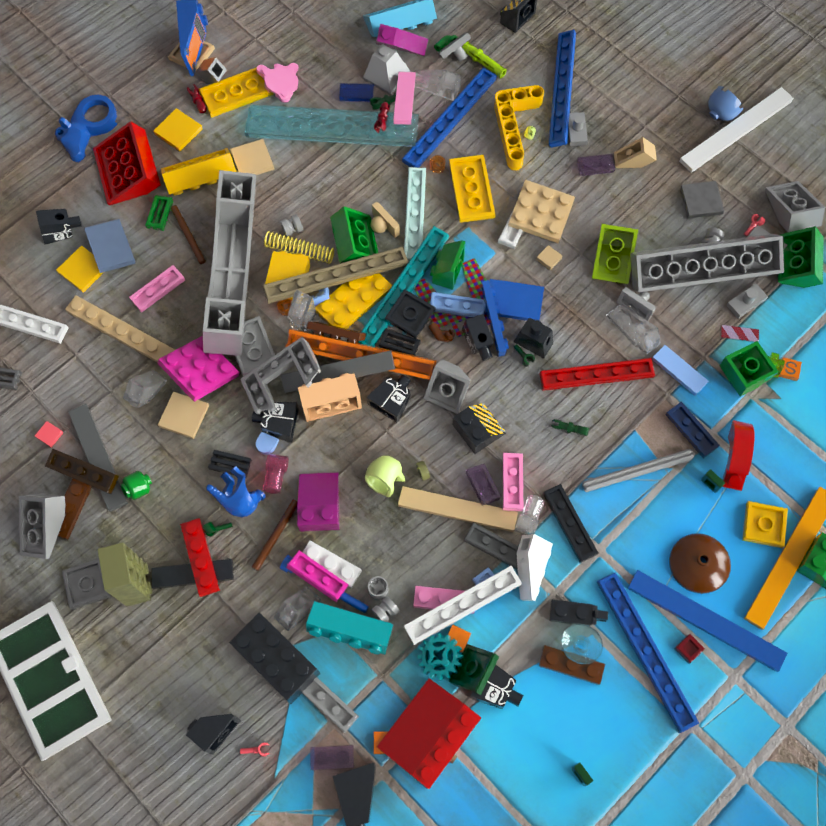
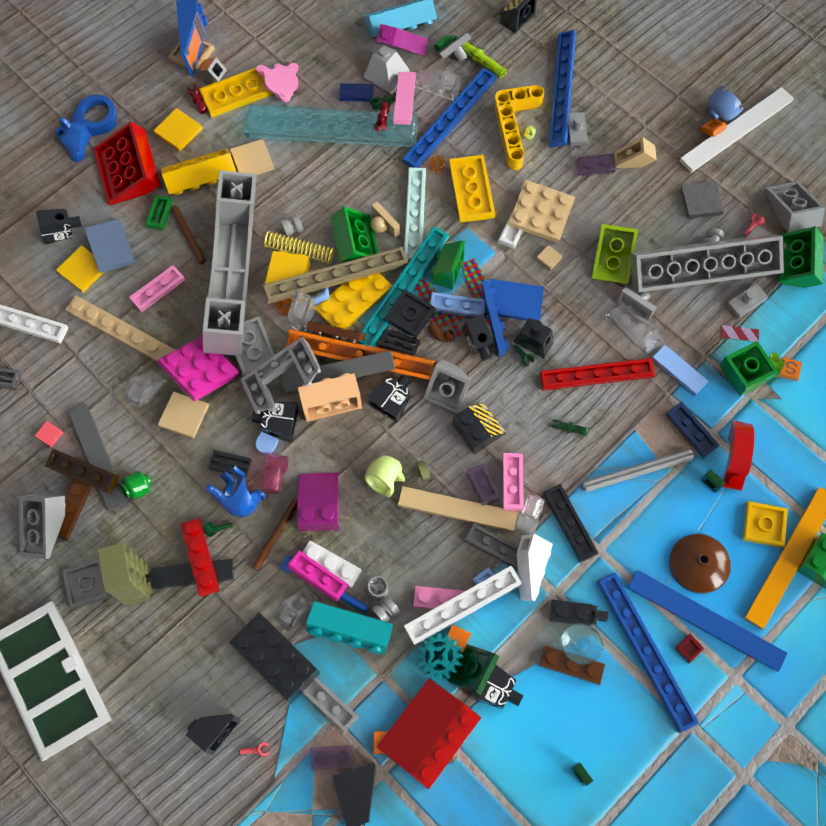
(713, 127): none -> orange tile

